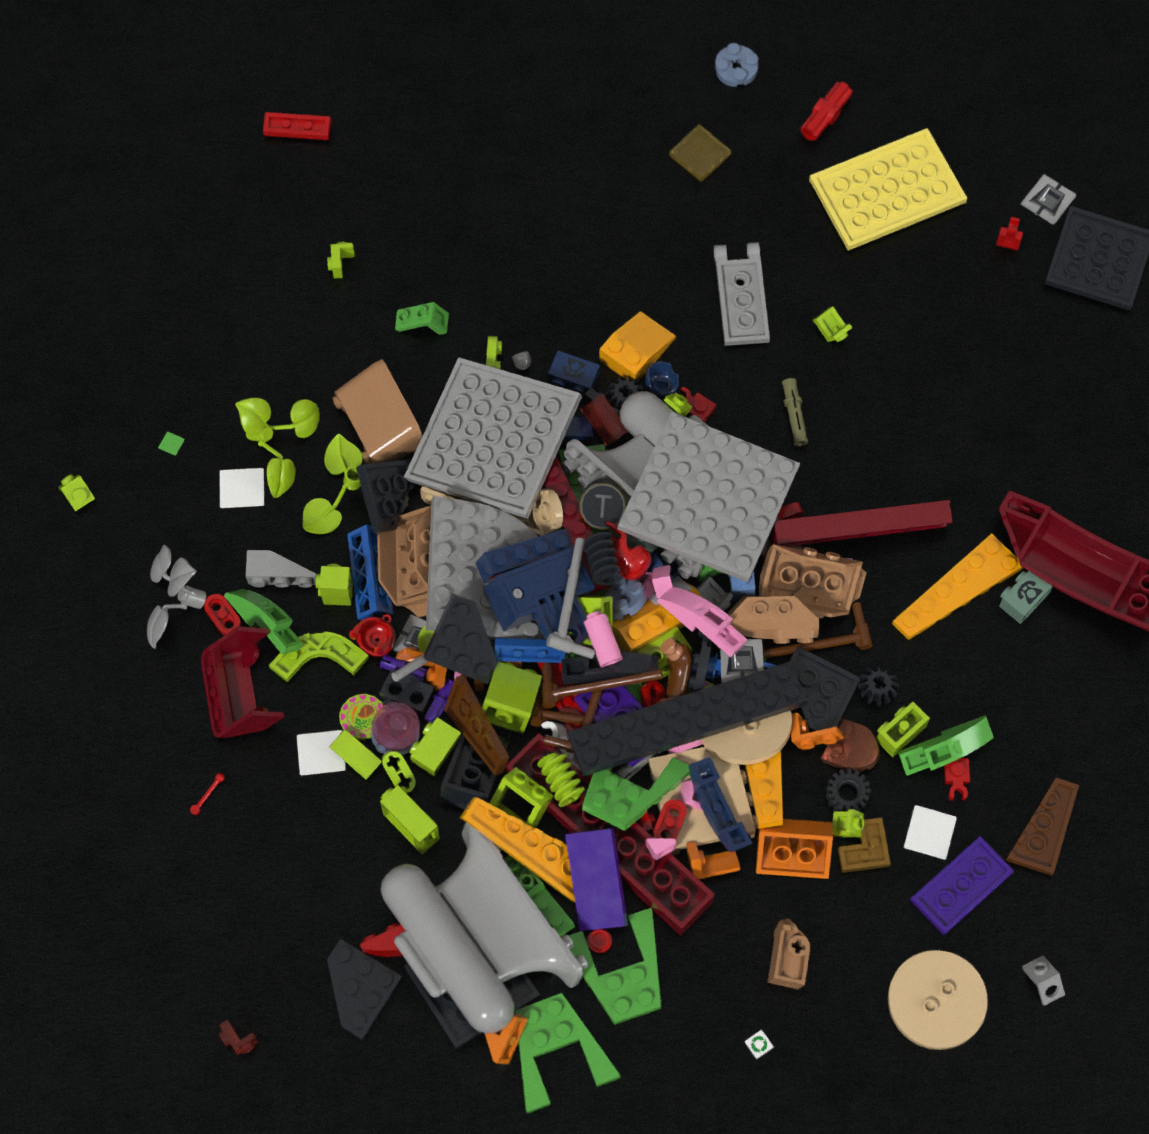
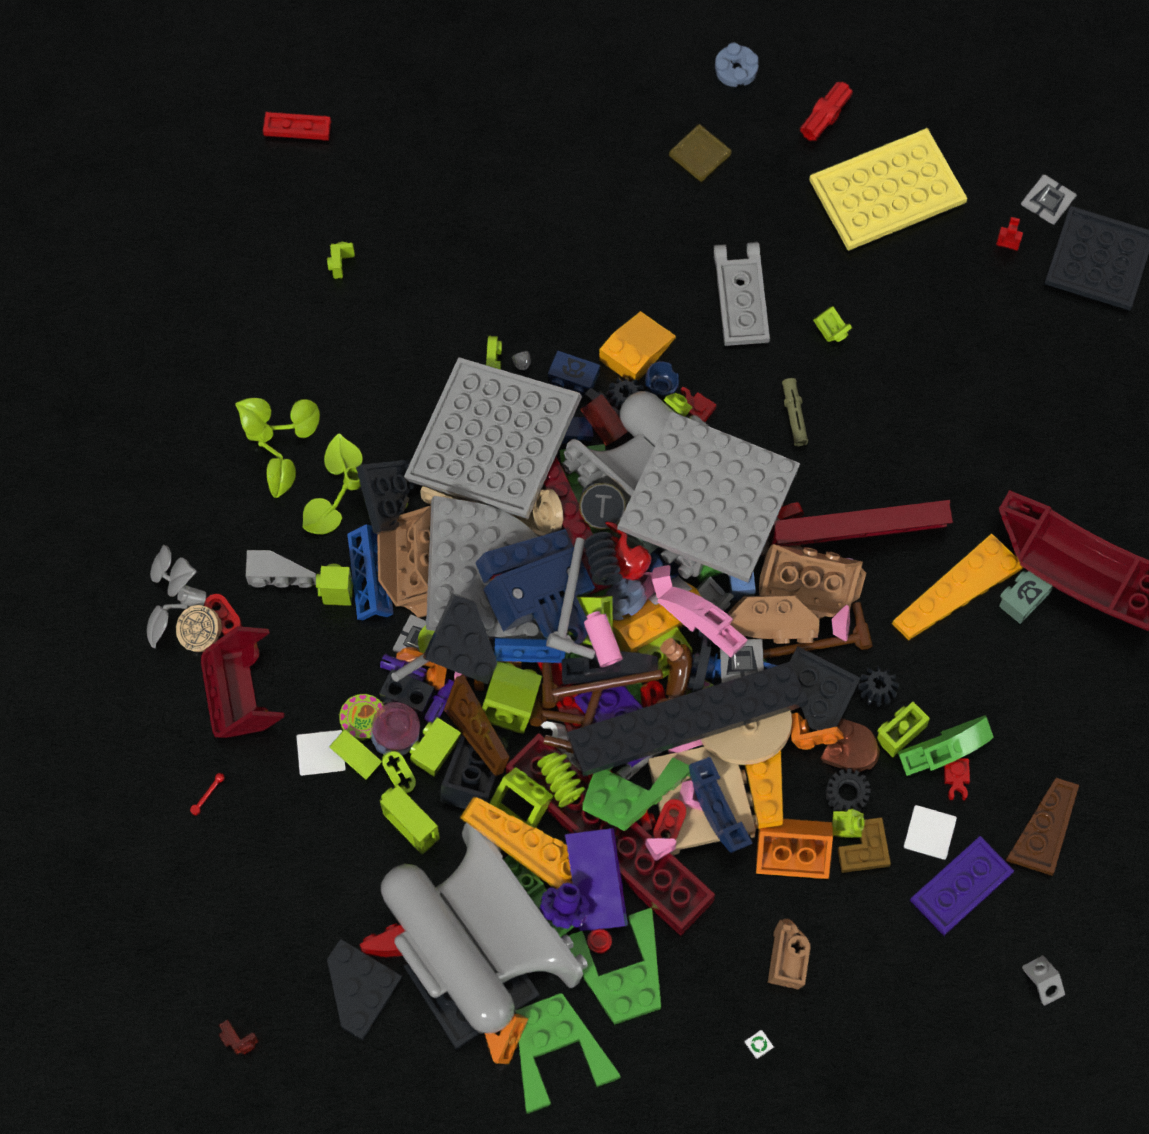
(76, 491): lime bracket -> none
(171, 443): bright green sticker -> none
(198, 628): none -> tan tile
(241, 488): white sticker -> none
(263, 613): bright green slope -> none
(320, 645): lime plate -> none
(371, 629): red hair -> none
(379, 414): medium nougat windscreen -> none
(423, 315): bright green bracket -> none
(564, 906): none -> dark purple plant
(710, 865): orange bracket -> none
(841, 623): none -> bright pink slope
(937, 1000): tan plate -> none

